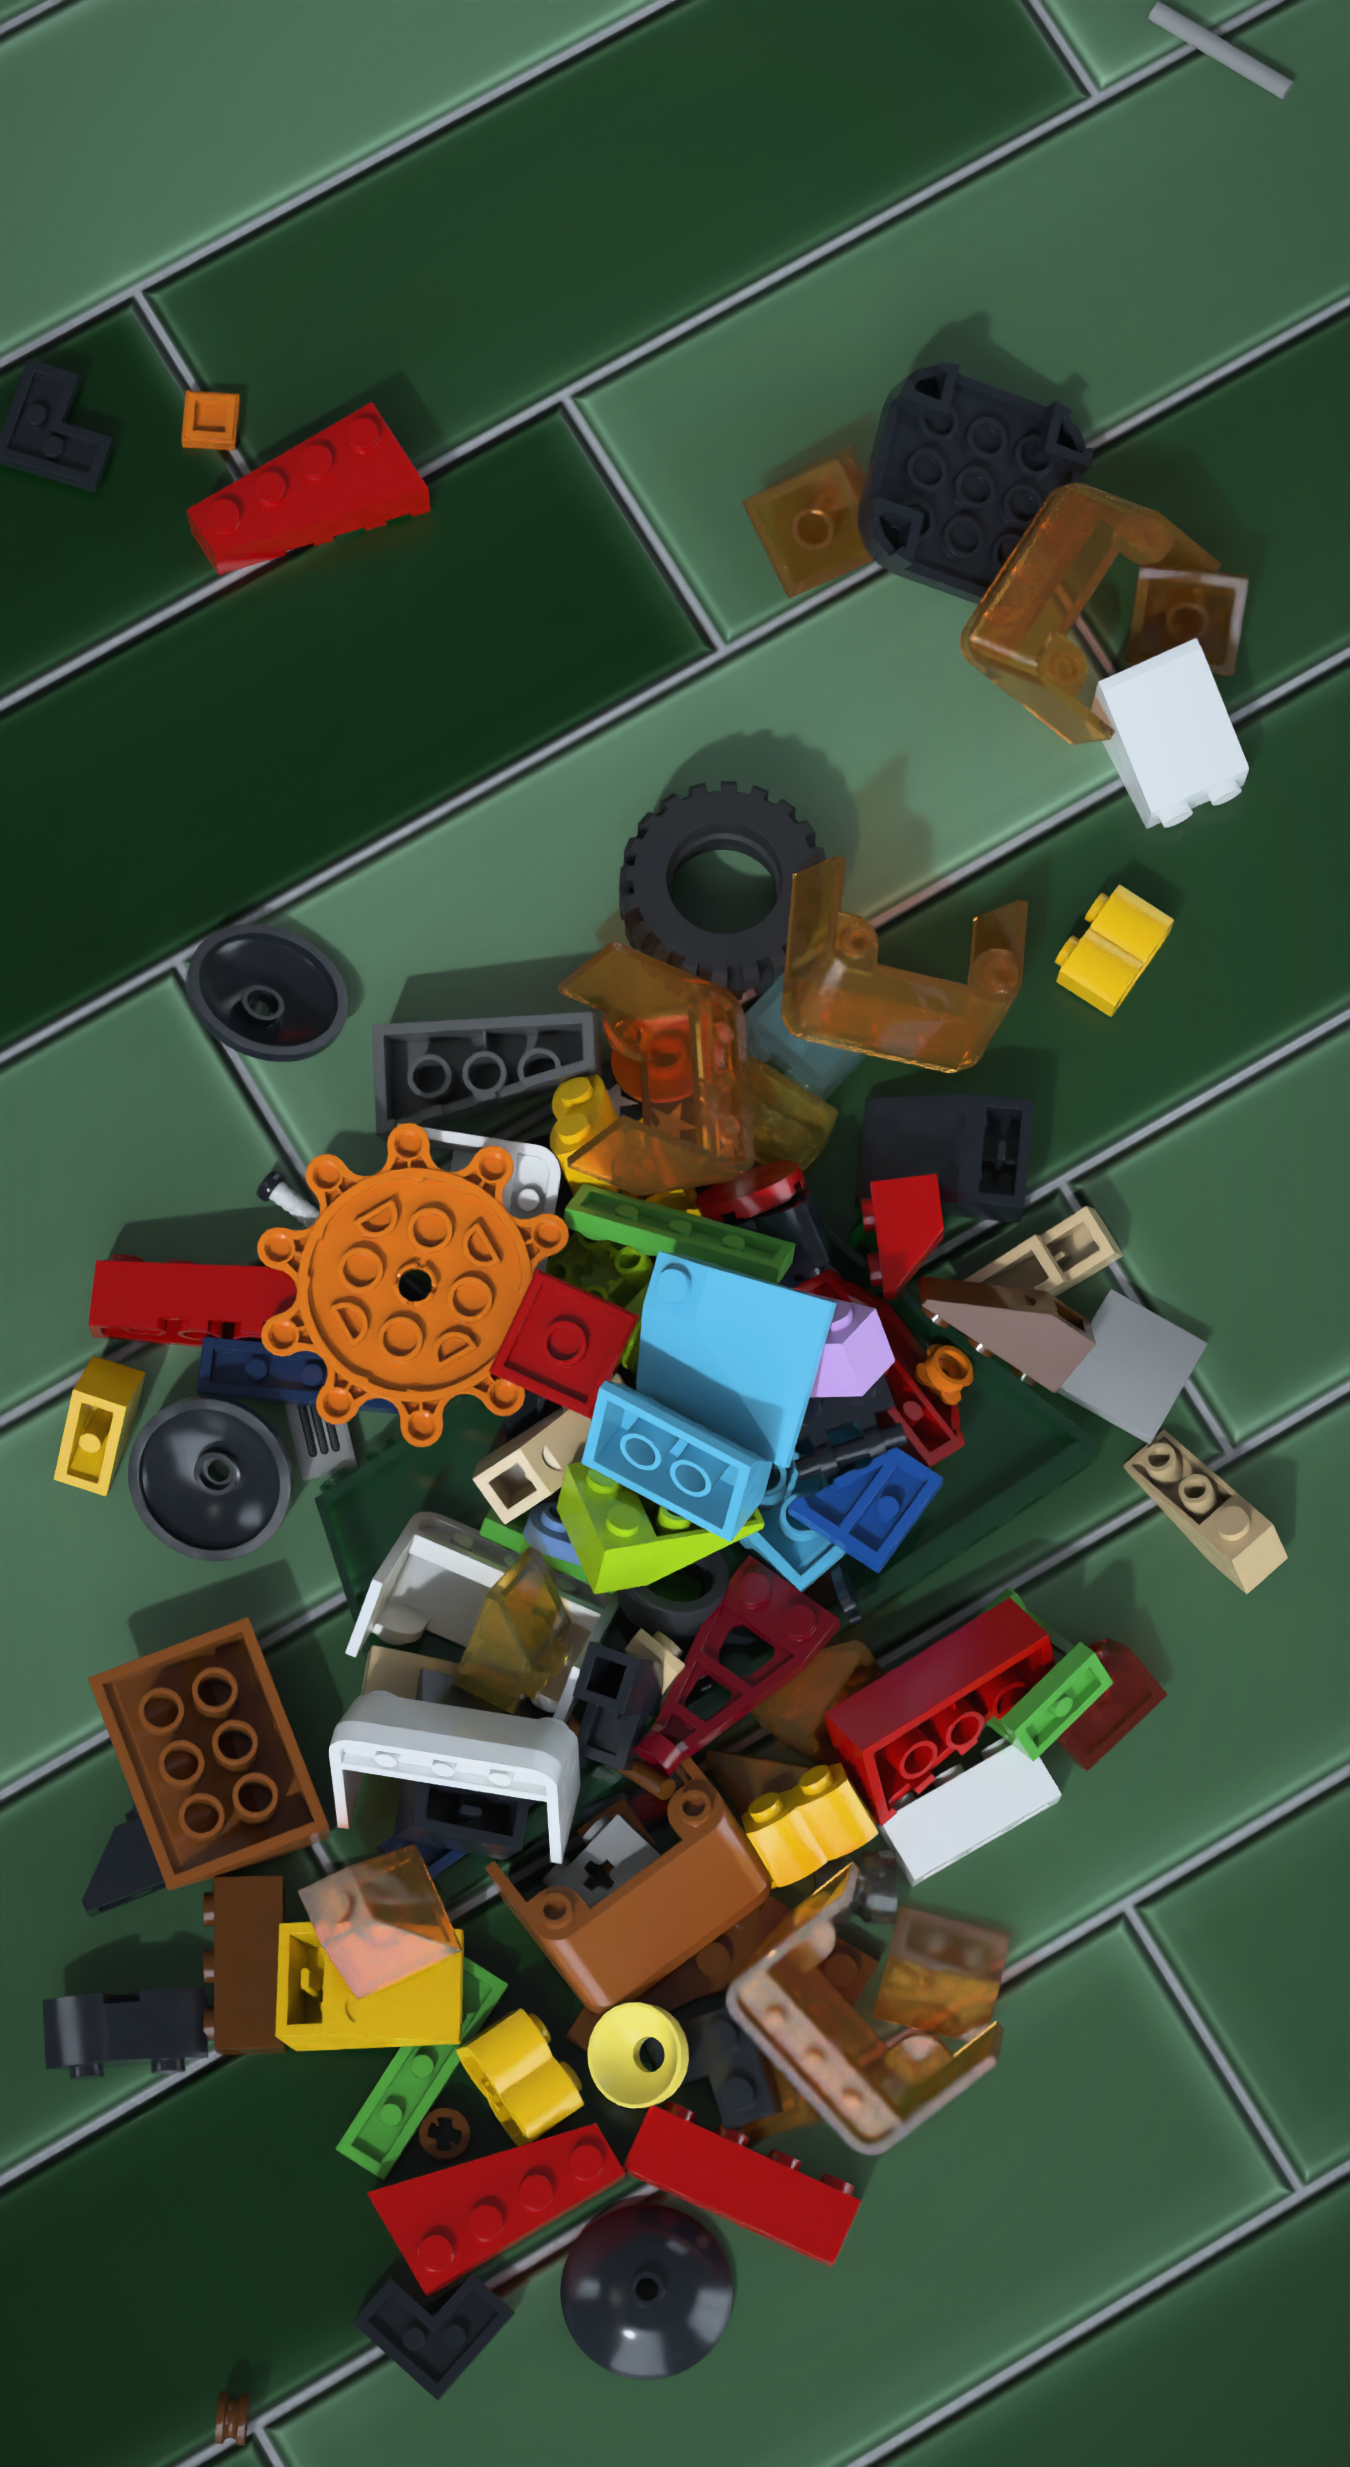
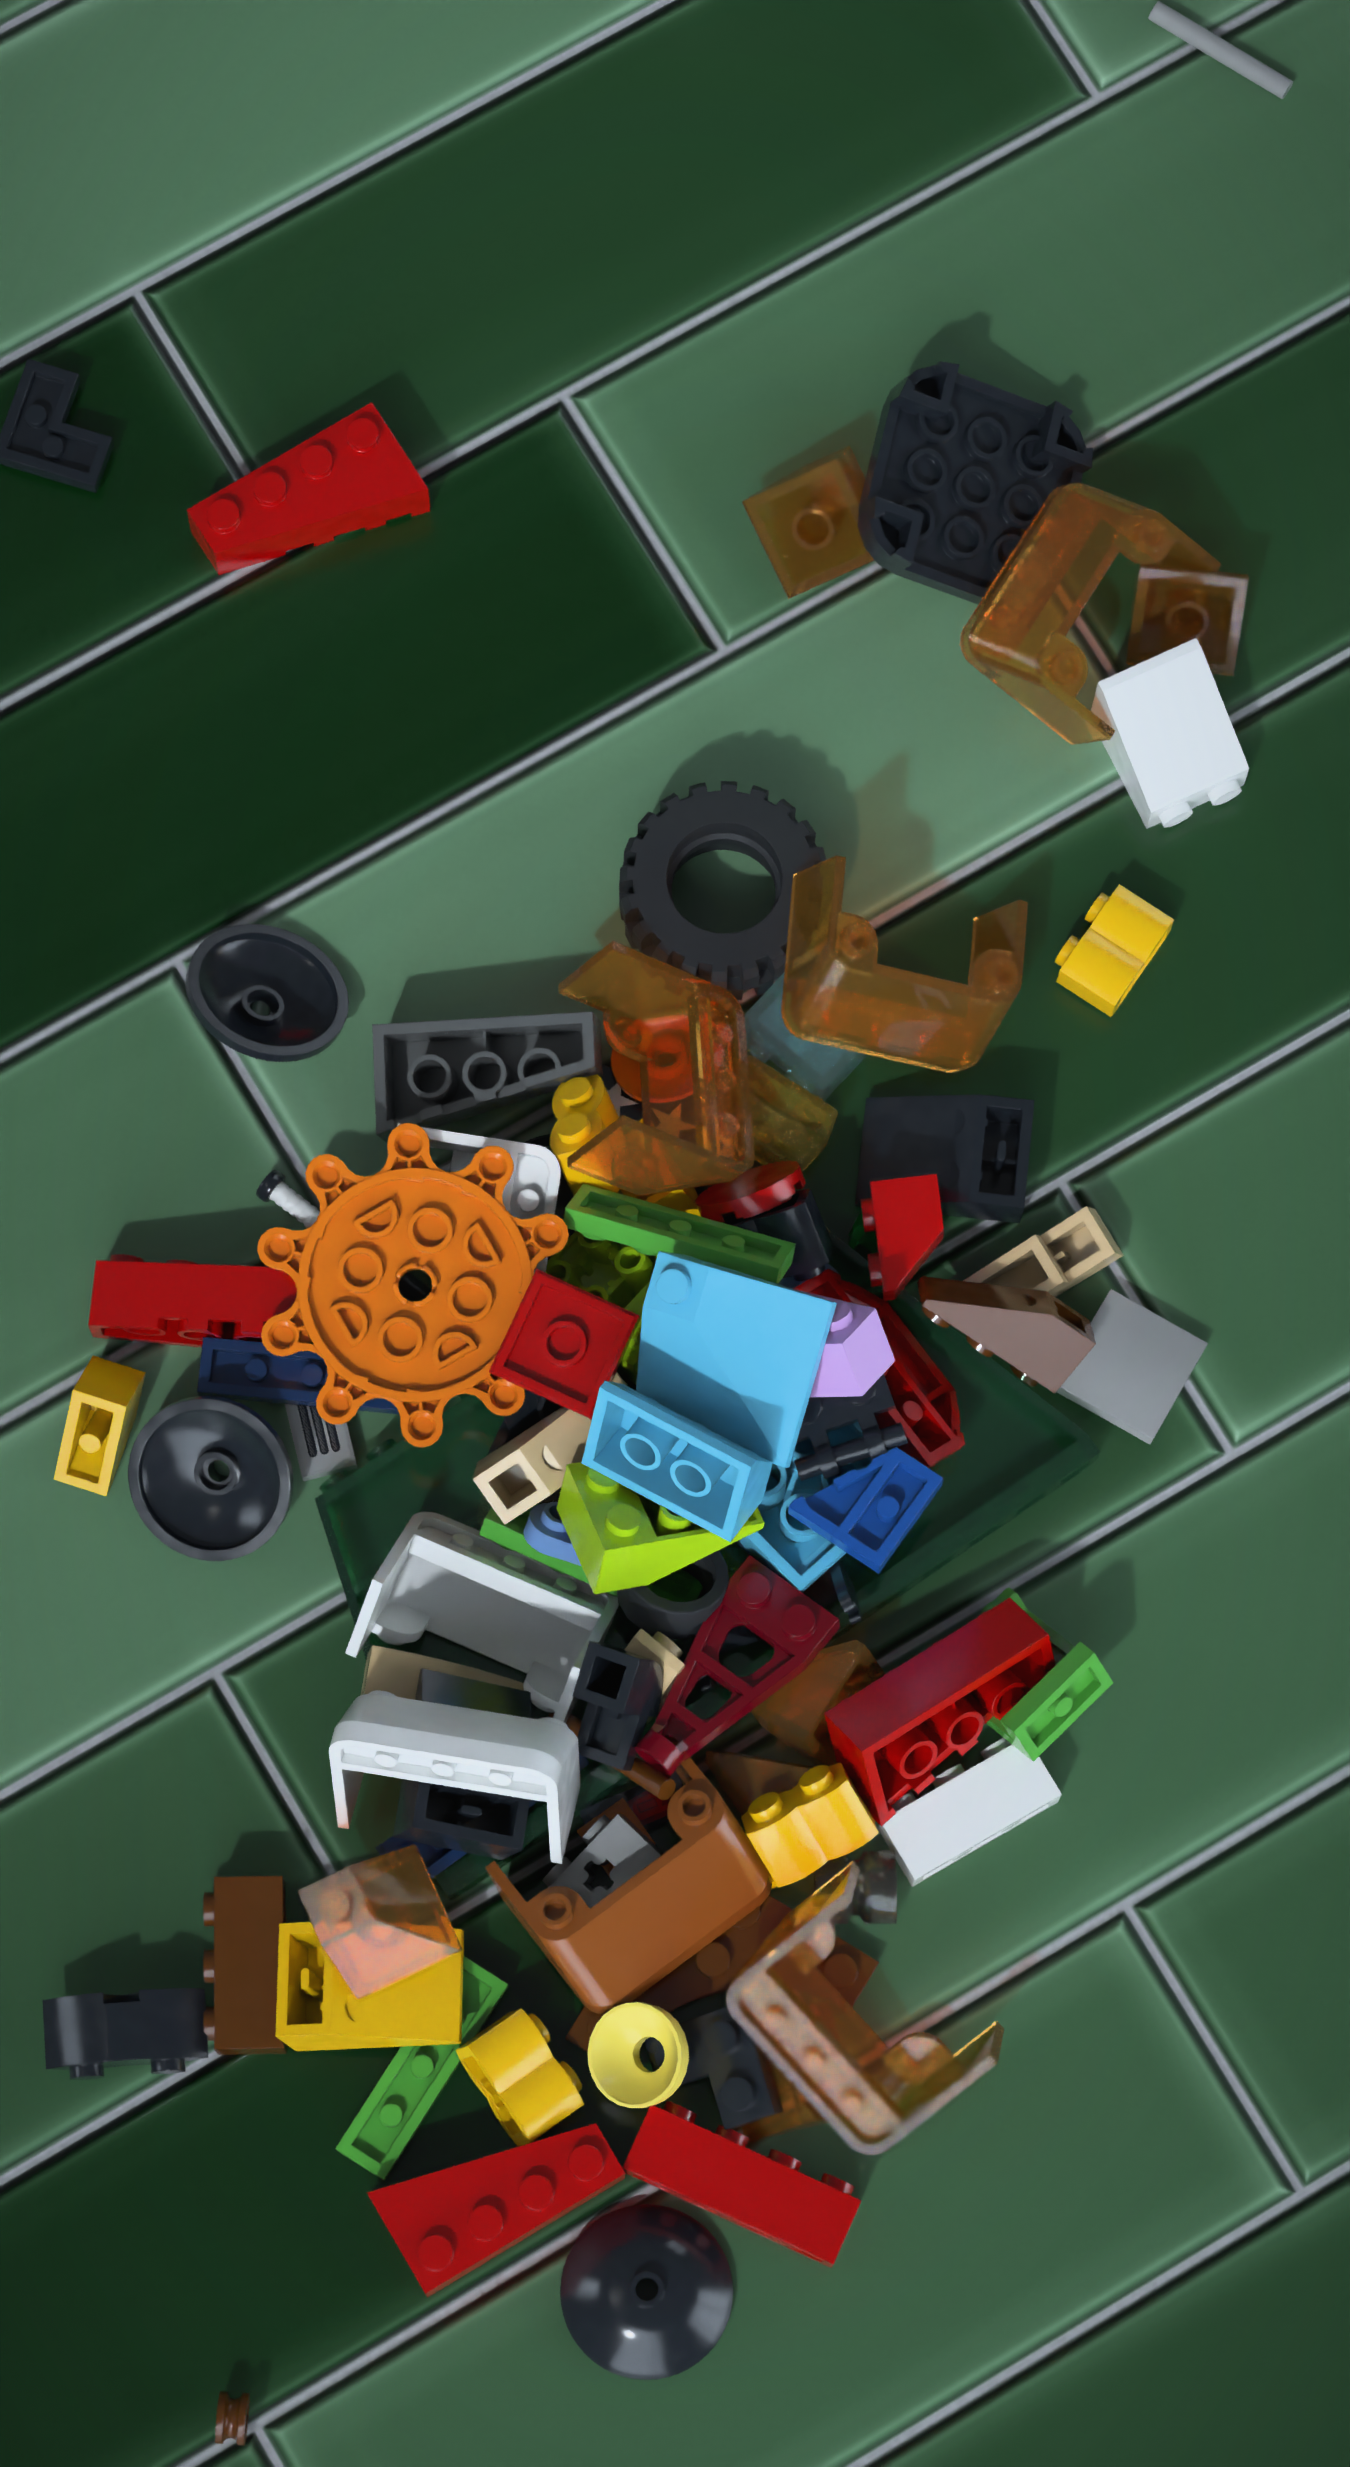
(125, 1869): black slope -> none
(209, 1756): dark orange slope -> none
(210, 420): orange tile -> none
(430, 2144): reddish brown bush -> none
(436, 2347): black plate -> none
(516, 1636): clear yellow slope -> none
(941, 1975): clear orange slope -> none
(945, 1372): orange plate -> none
(1116, 1710): clear red bracket -> none
(1208, 1511): tan slope -> none

